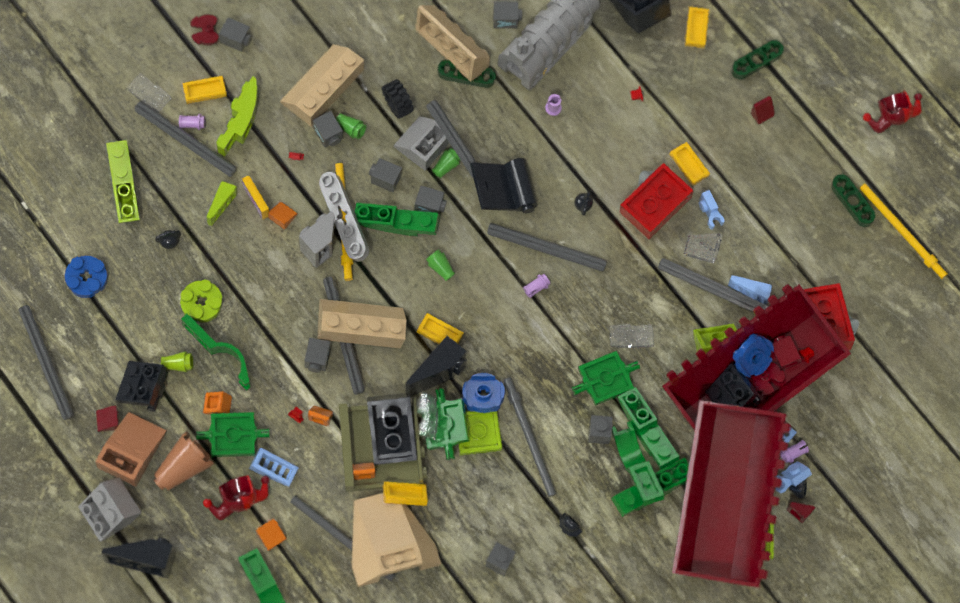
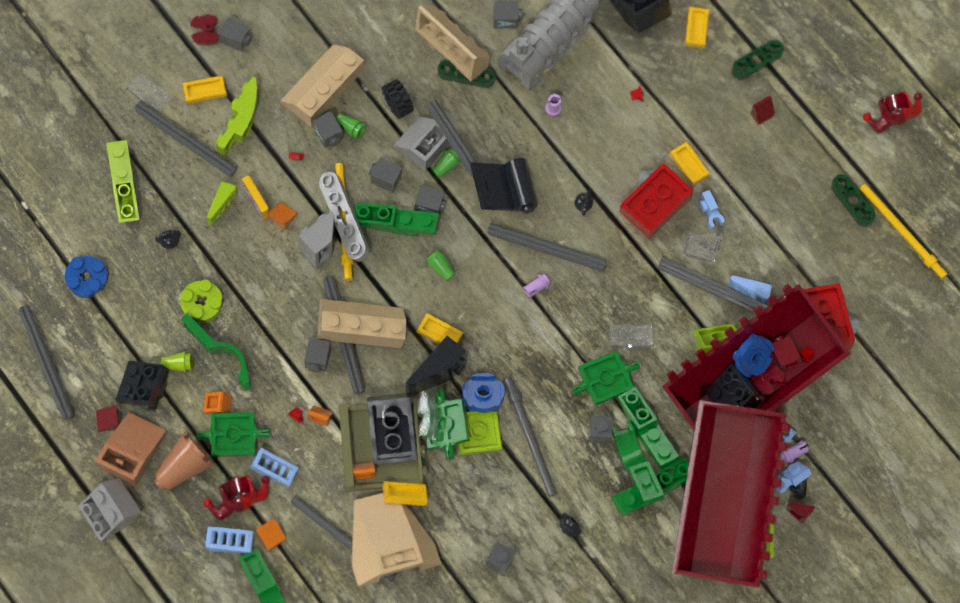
(145, 556): black slope -> none
(192, 121): lavender pin -> none
(219, 547): none -> light blue slope

